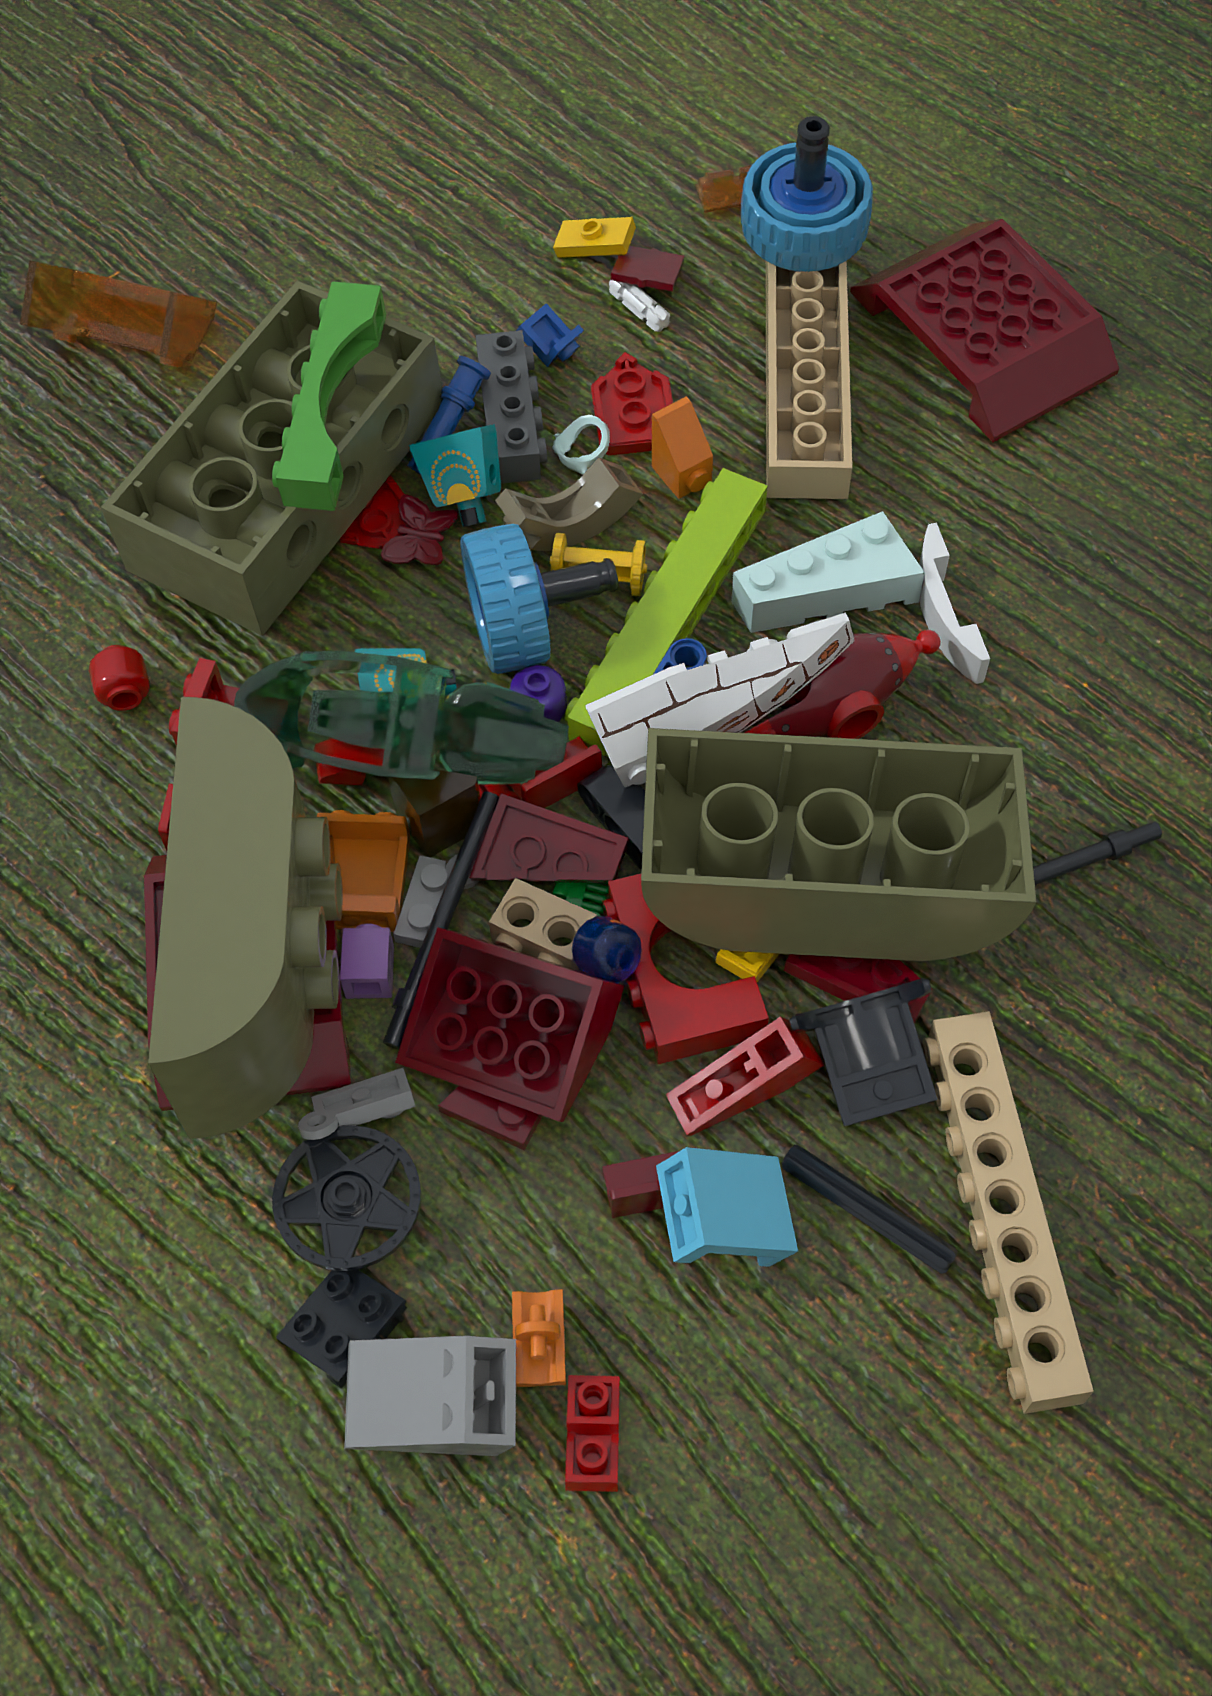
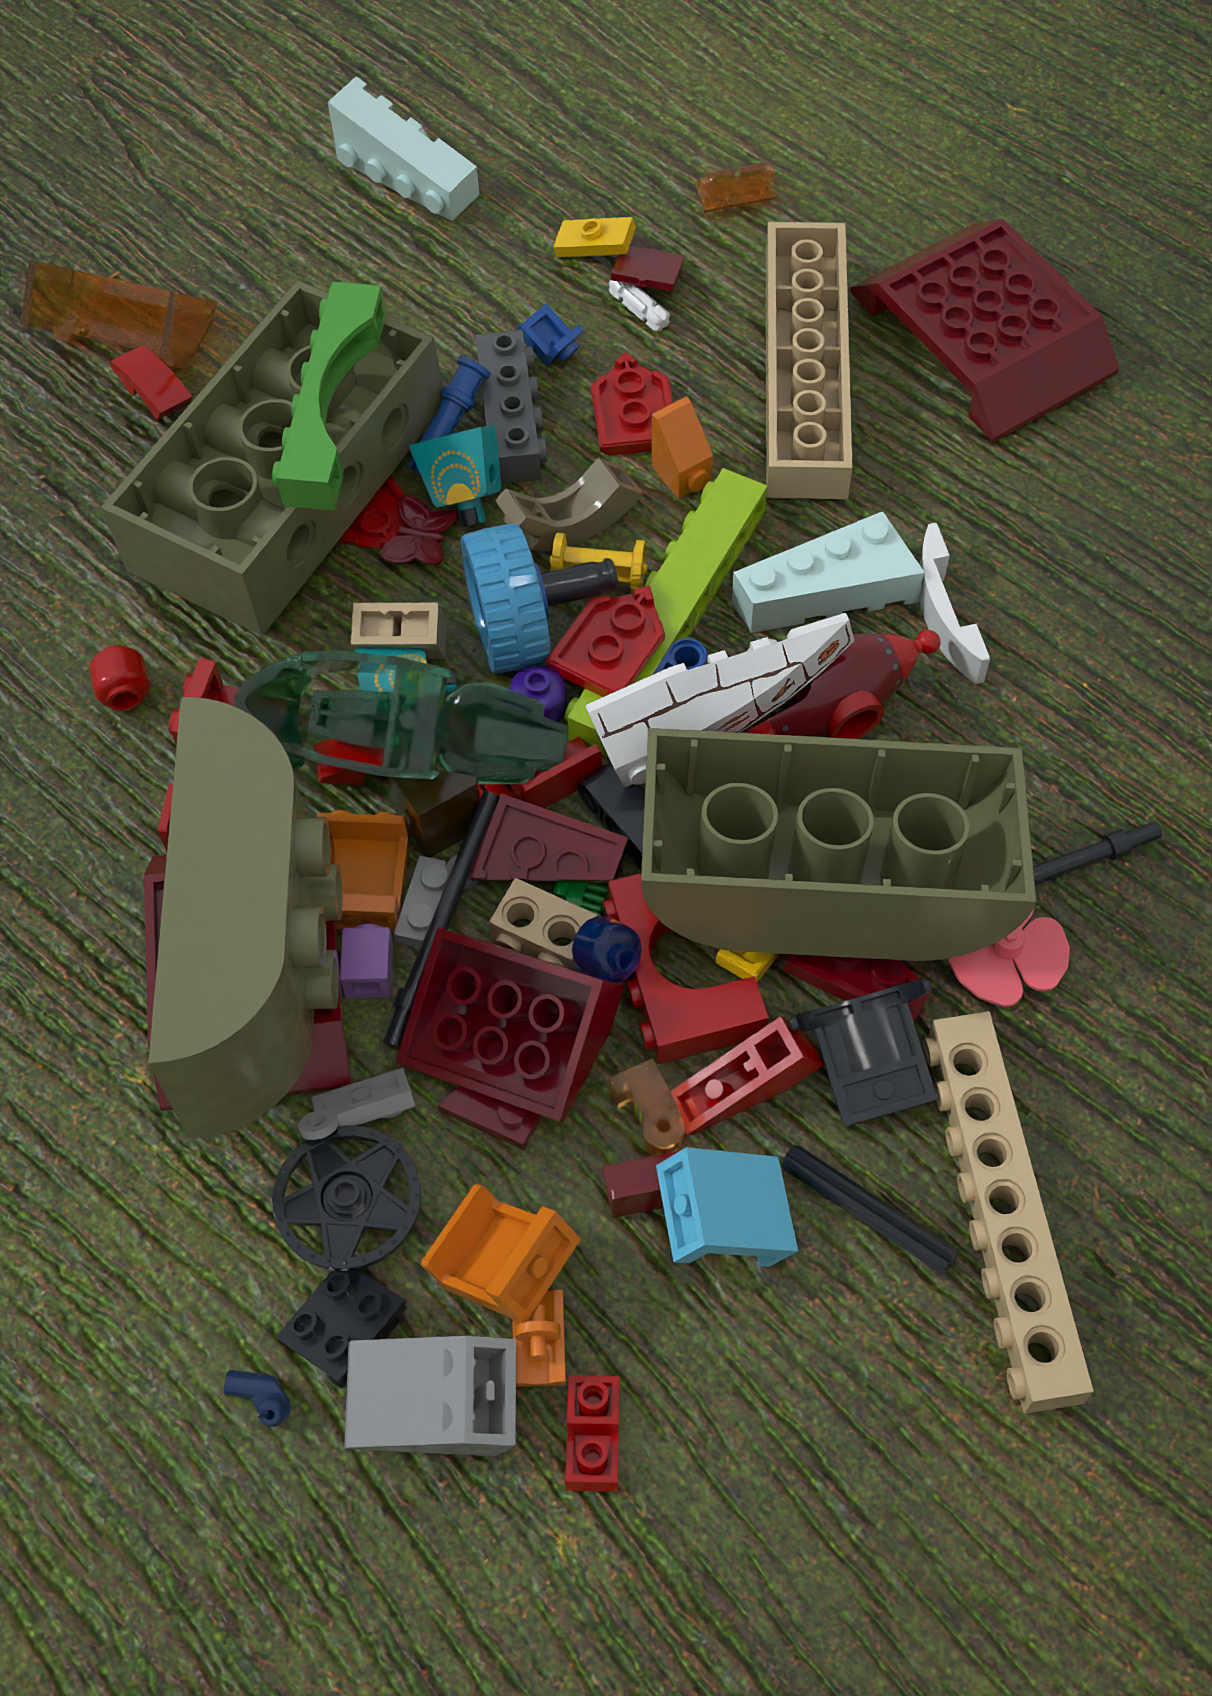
(152, 380): none -> red slope
(264, 1392): none -> dark blue arm
(399, 152): none -> light aqua wedge
(400, 627): none -> tan brick
(500, 1254): none -> orange panel
(564, 441): light aqua piece -> none
(609, 642): none -> red tile
(653, 1106): none -> clear orange leg
(806, 202): dark azure wheel -> none
(1037, 951): none -> coral piece

